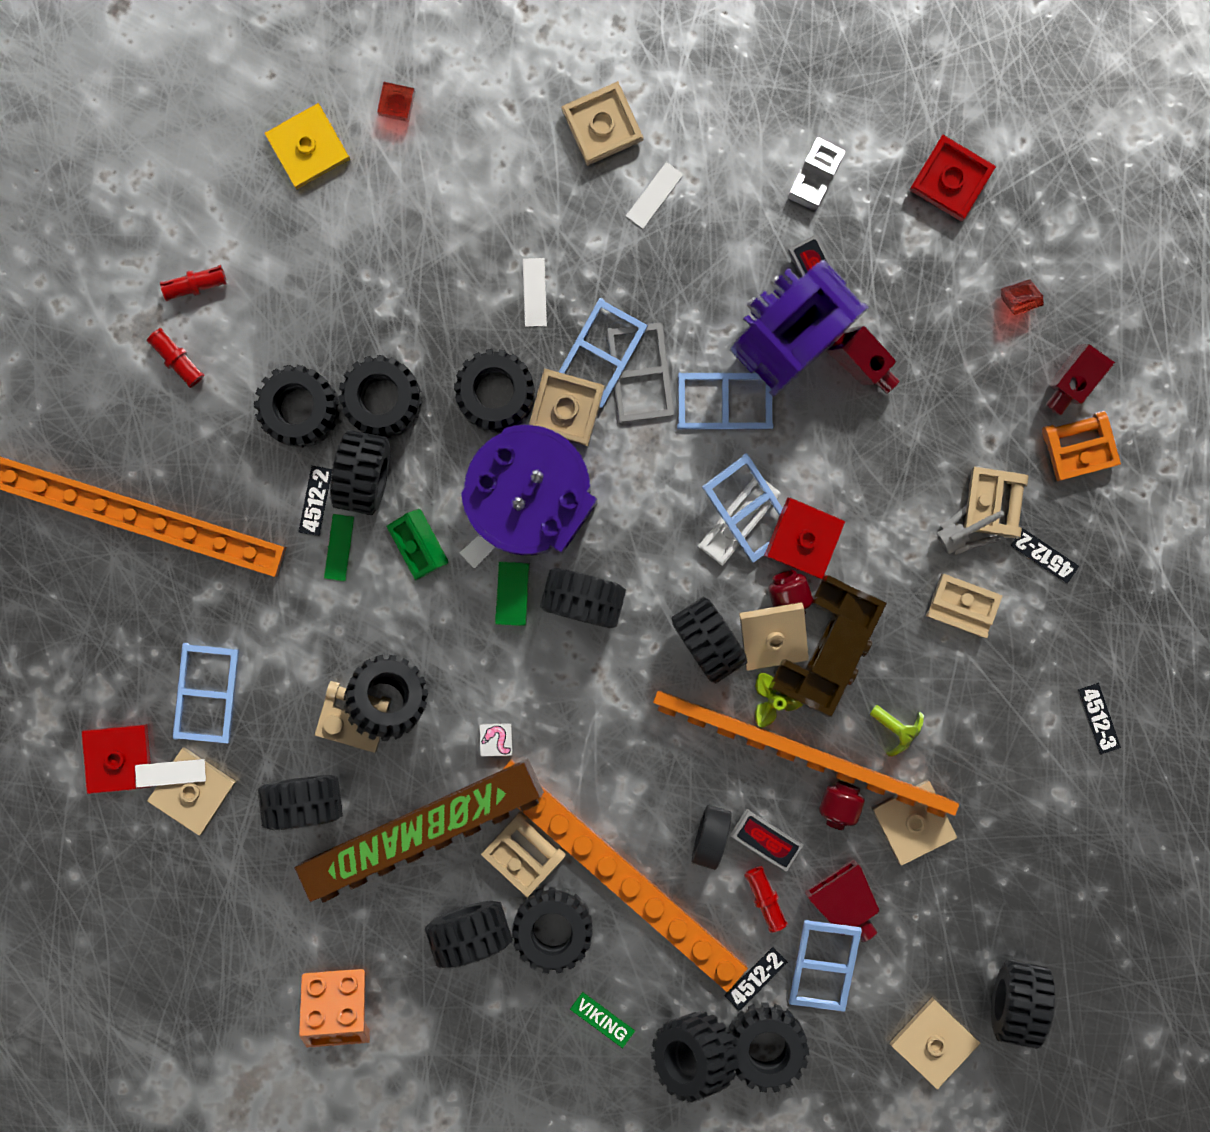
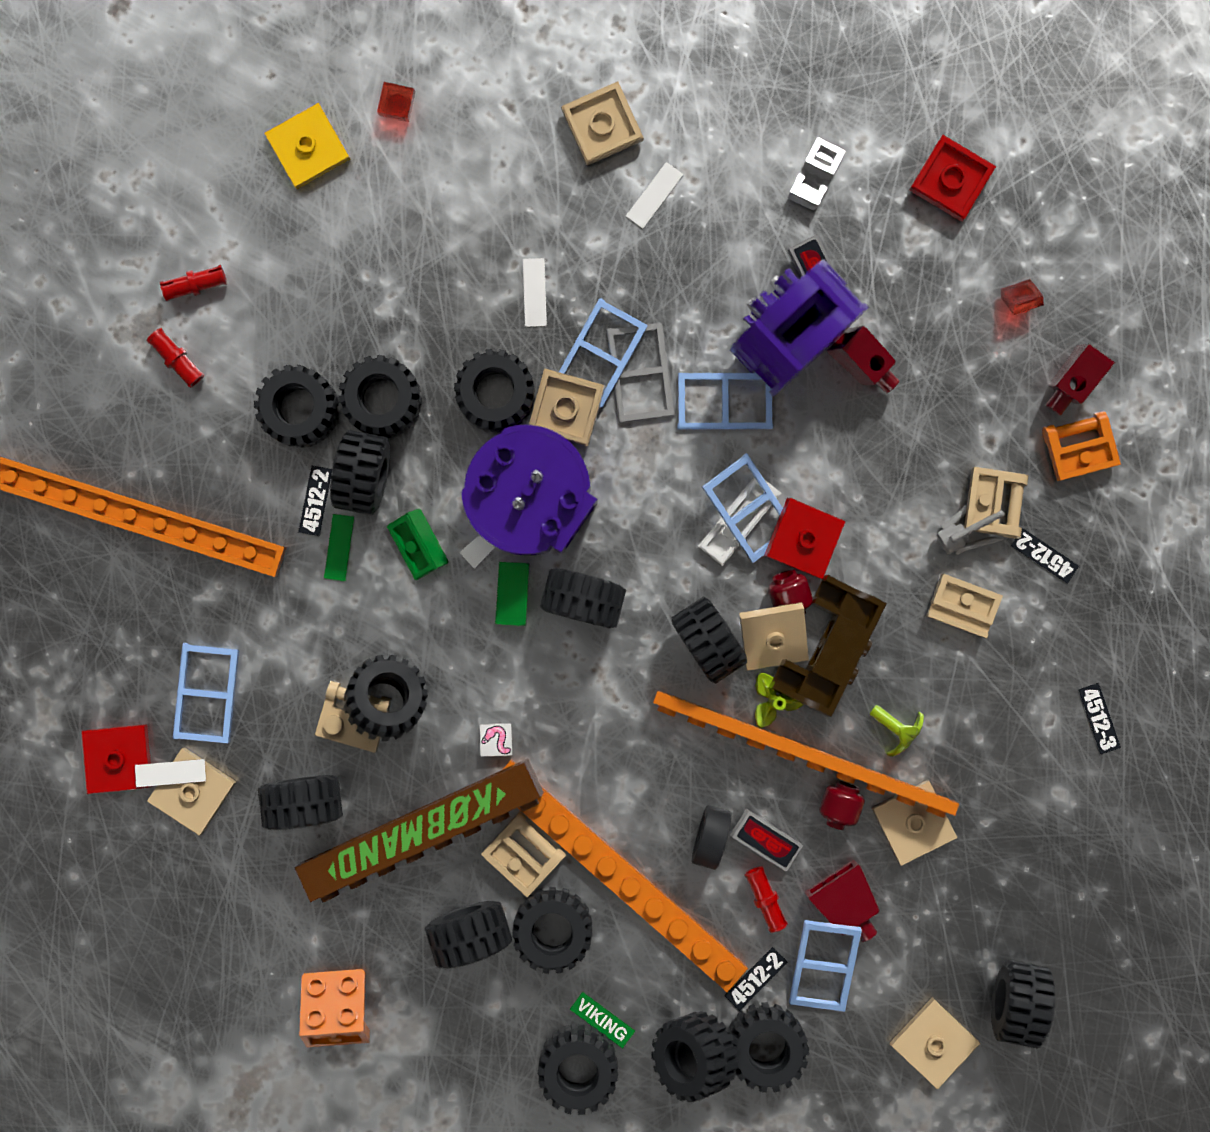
(578, 1095): none -> black tyre

